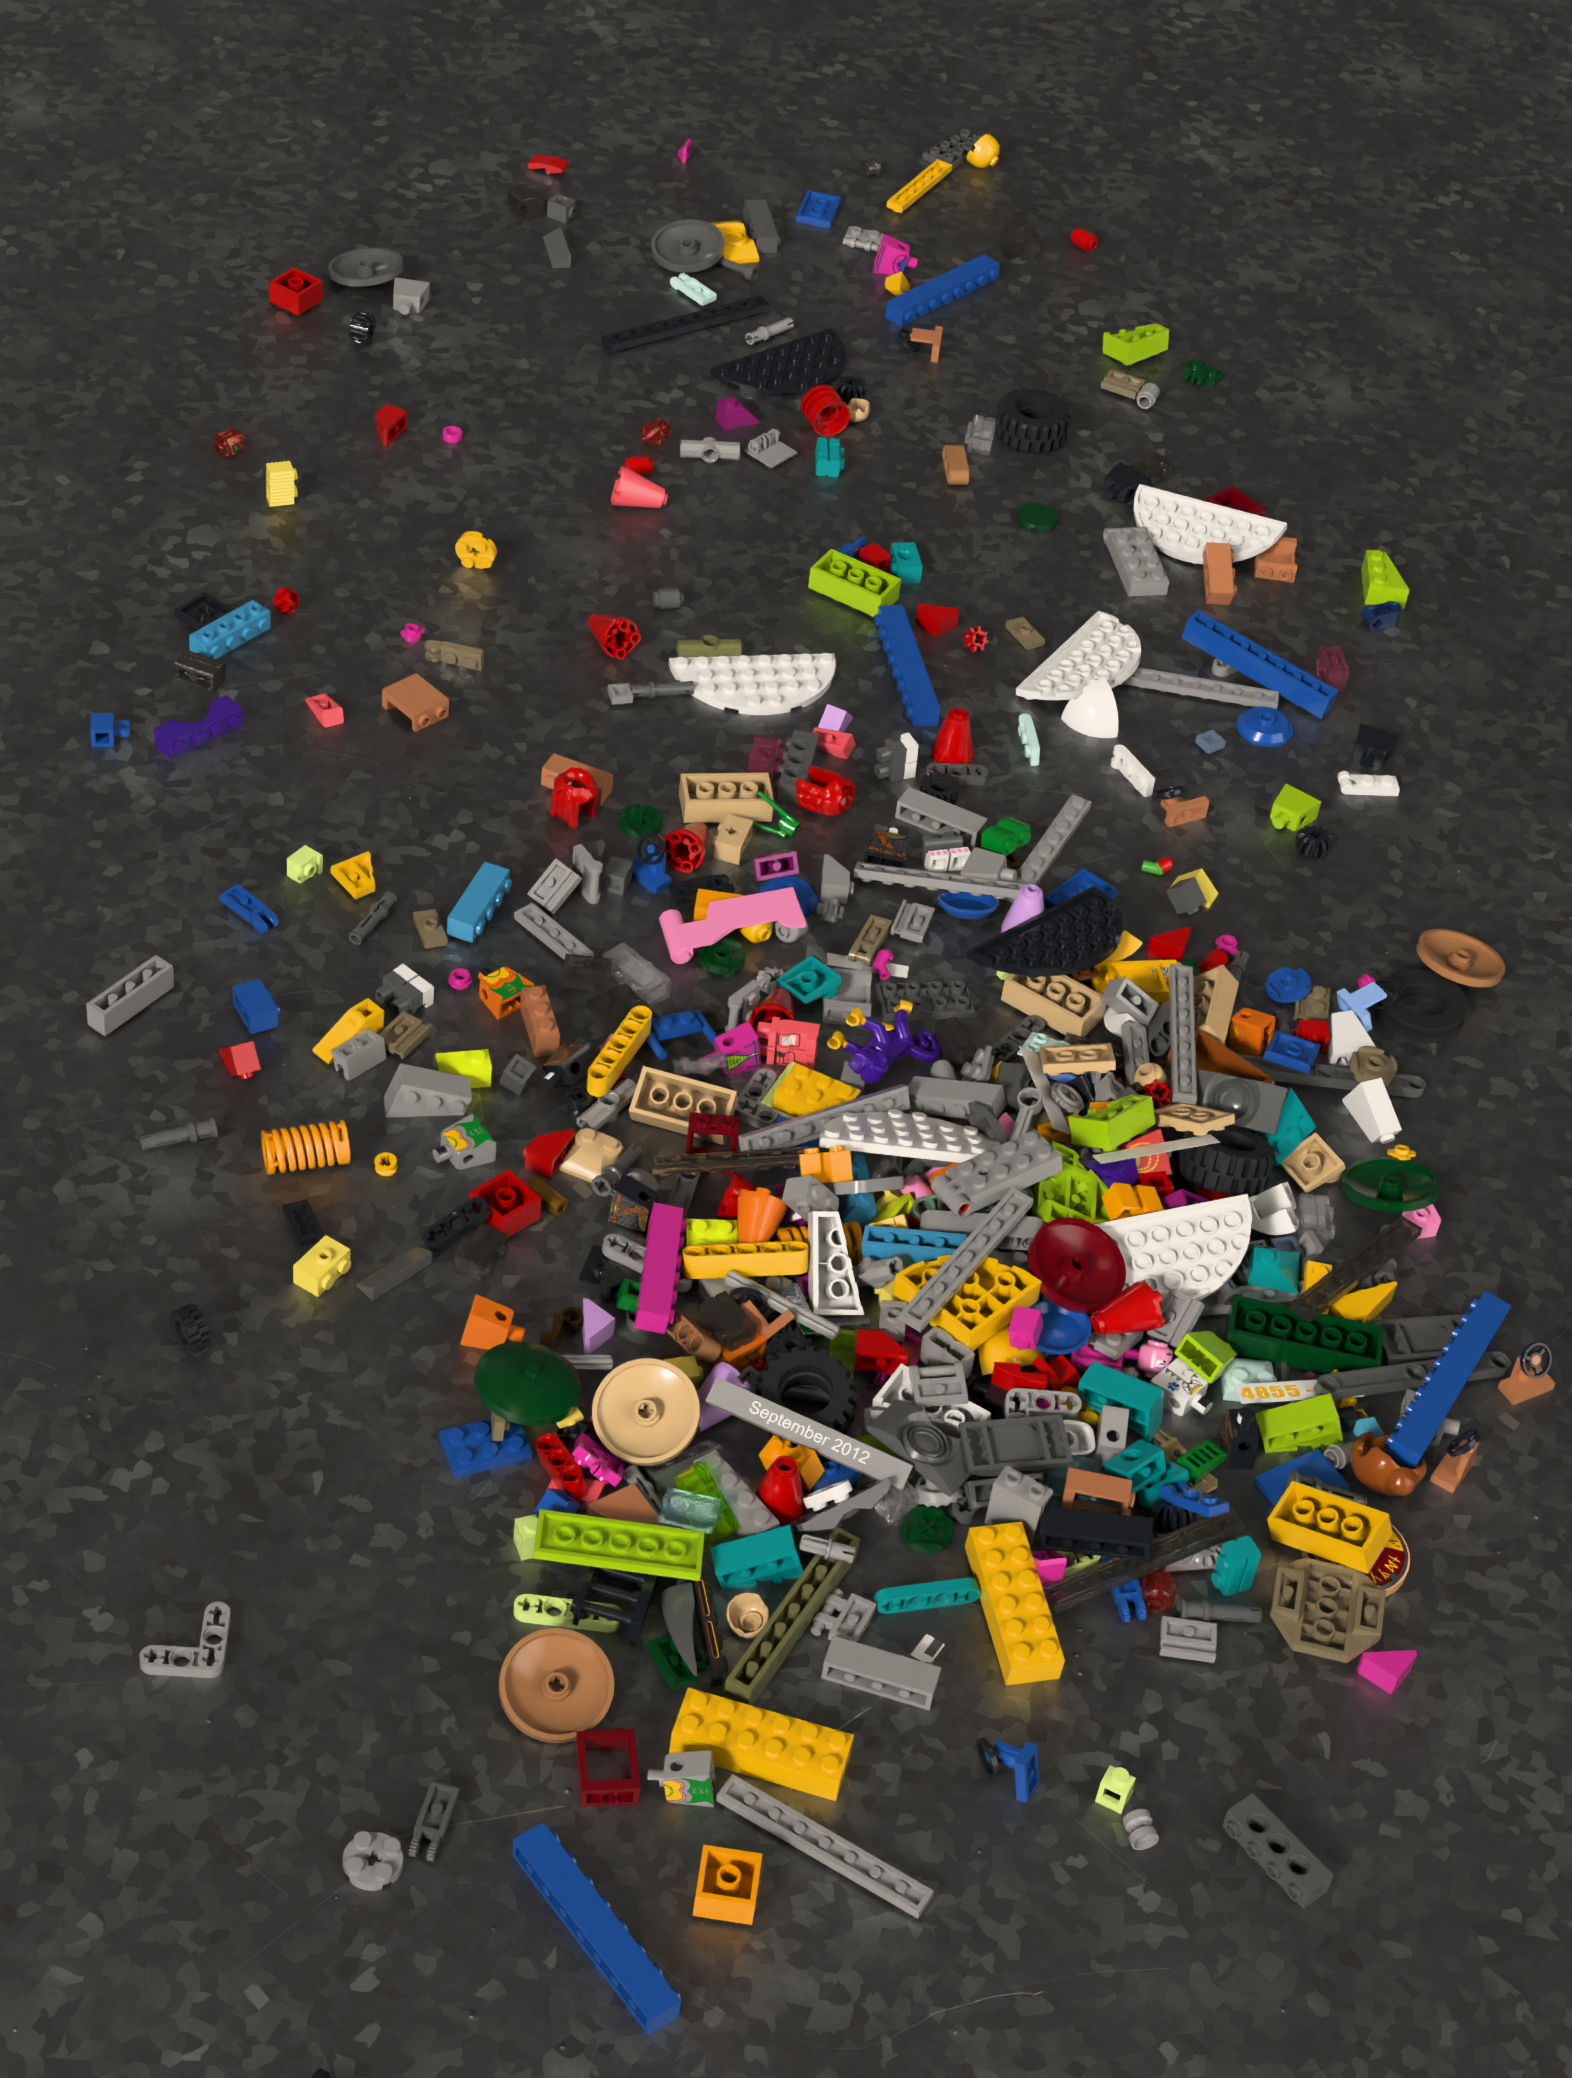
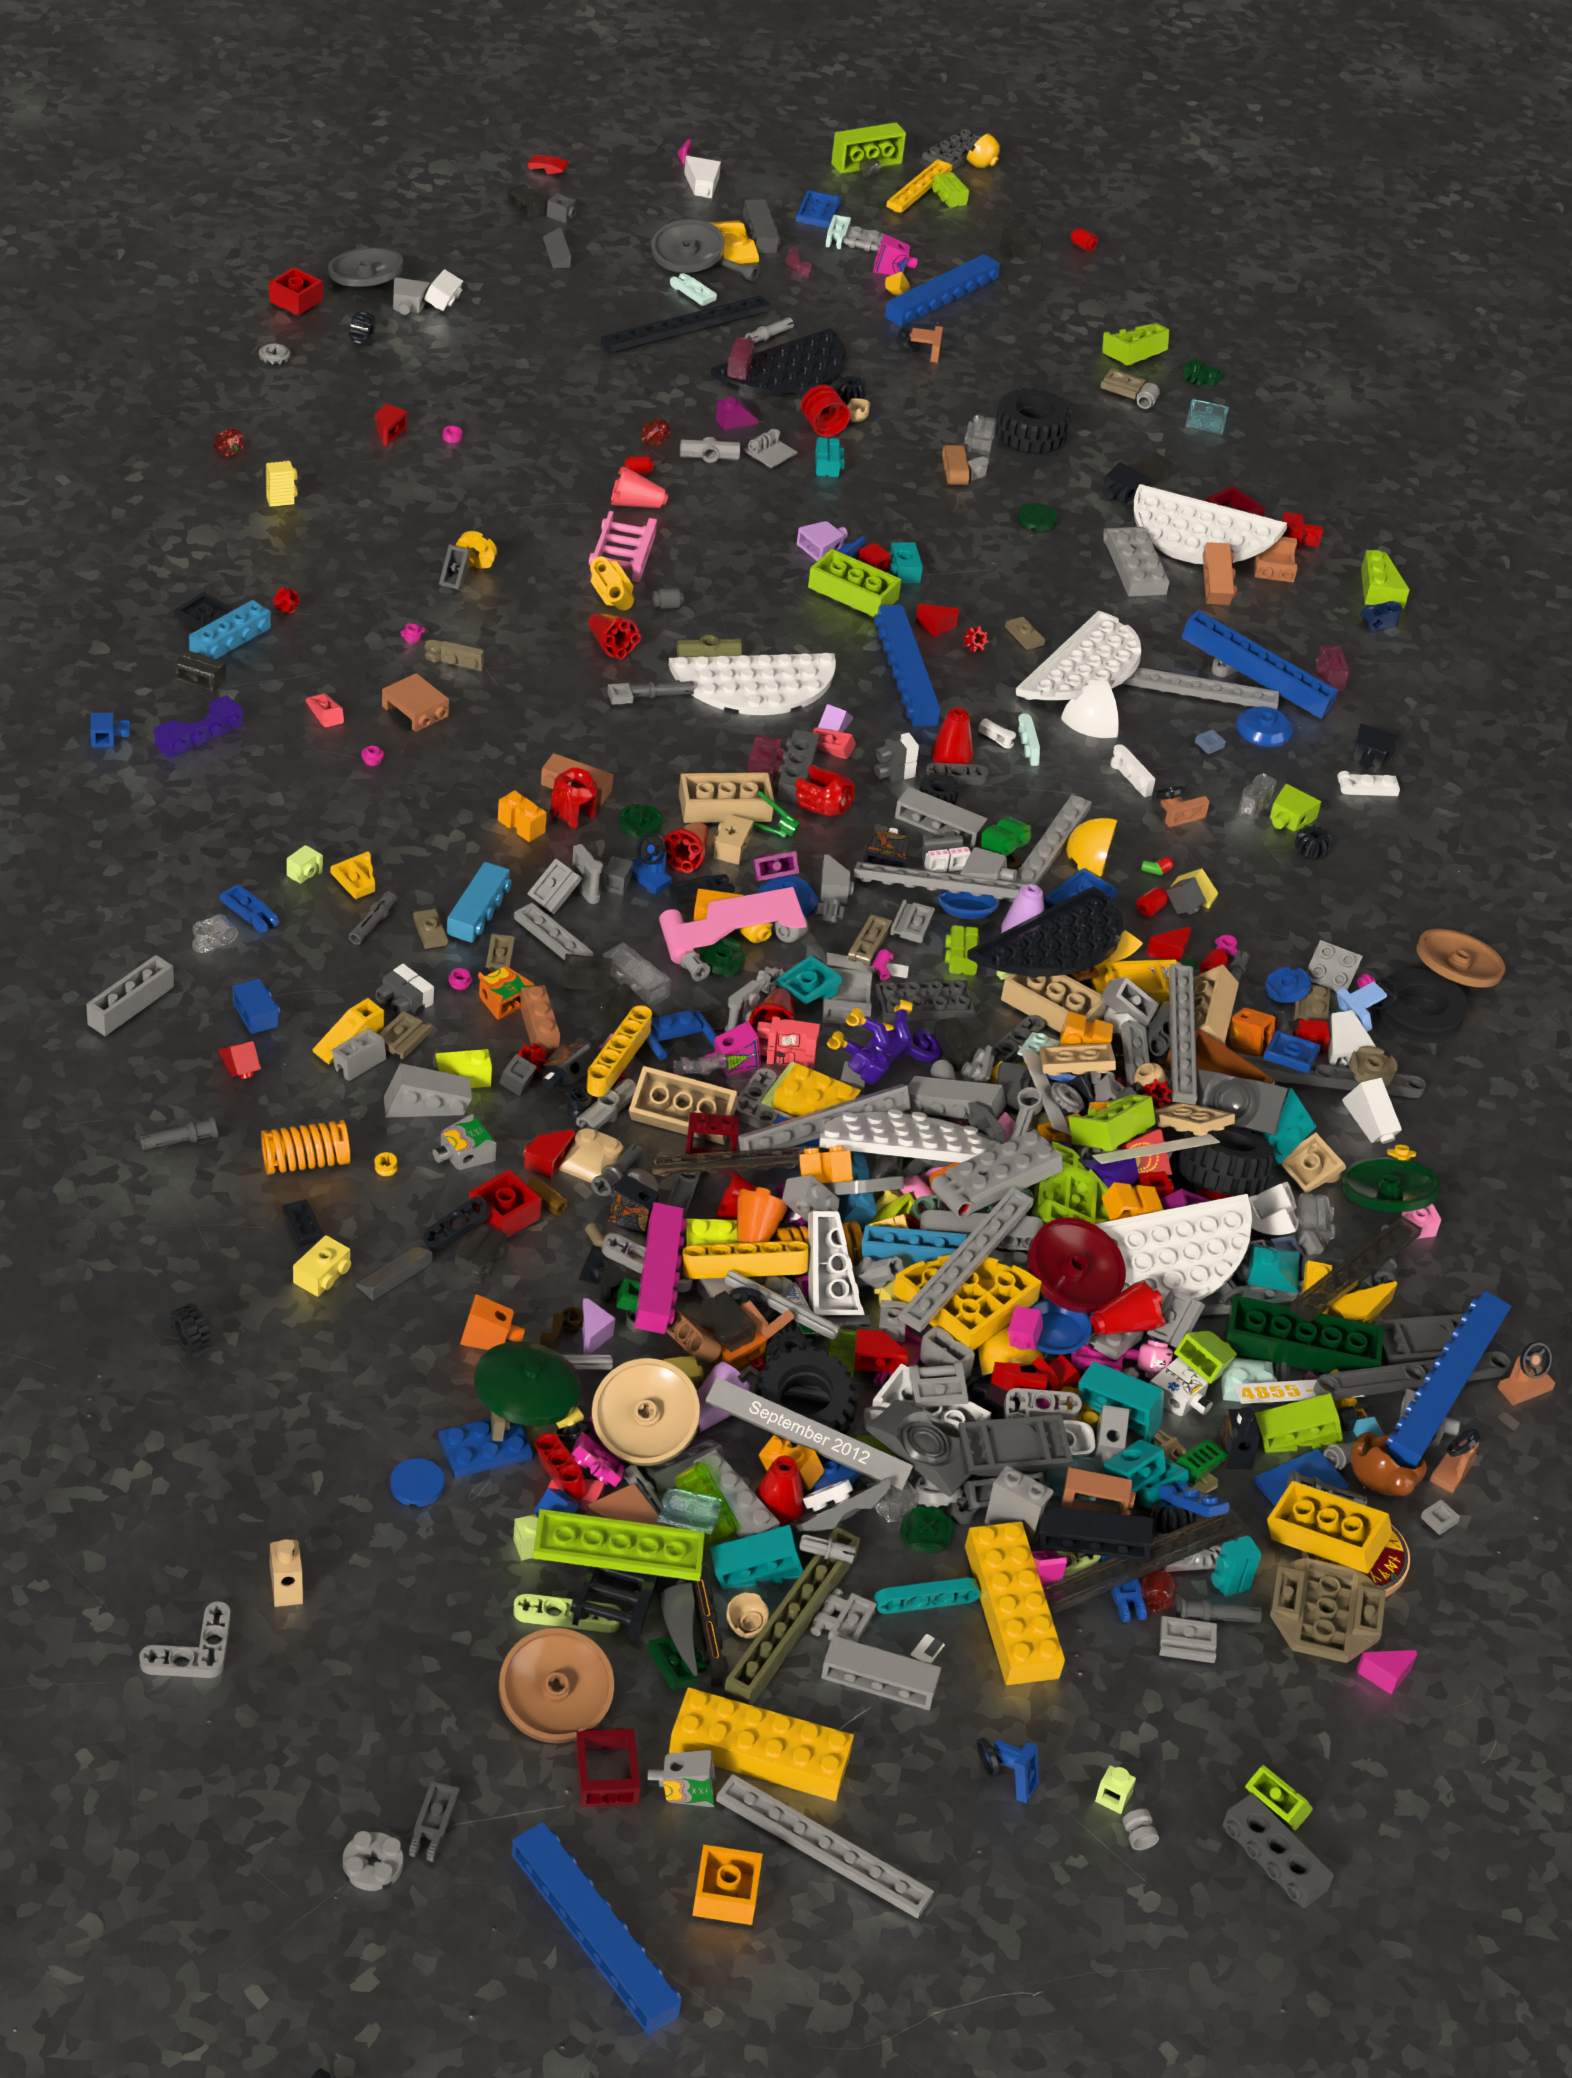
(215, 932): none -> clear piece
(267, 353): none -> light grey gear
(286, 1562): none -> tan torso
(372, 755): none -> dark pink plate
(417, 1482): none -> blue tile
(444, 290): none -> white brick
(455, 567): none -> dark grey slope
(500, 952): none -> dark tan plate
(519, 812): none -> light orange brick
(534, 1055): none -> red gear
(595, 1234): none -> dark tan arm
(612, 582): none -> yellow piece
(639, 555): none -> bright pink fence
(695, 966): none -> light grey bush
(702, 175): none -> white slope
(740, 358): none -> clear pink brick
(793, 261): none -> clear pink piece
(820, 538): none -> lavender torso
(837, 230): none -> light aqua hinge
(860, 144): none -> lime brick
(950, 189): none -> lime brick
(959, 943): none -> lime brick
(977, 468): none -> light grey plate
(997, 733): none -> white bar
(1079, 1032): none -> light orange brick
(1091, 843): none -> yellow brick
(1152, 901): none -> red brick
(1207, 416): none -> clear light blue brick
(1256, 797): none -> clear brick
(1279, 1797): none -> lime brick
(1304, 533): none -> red brick
(1333, 966): none -> light grey hinge
(1440, 1517): none -> light grey plate

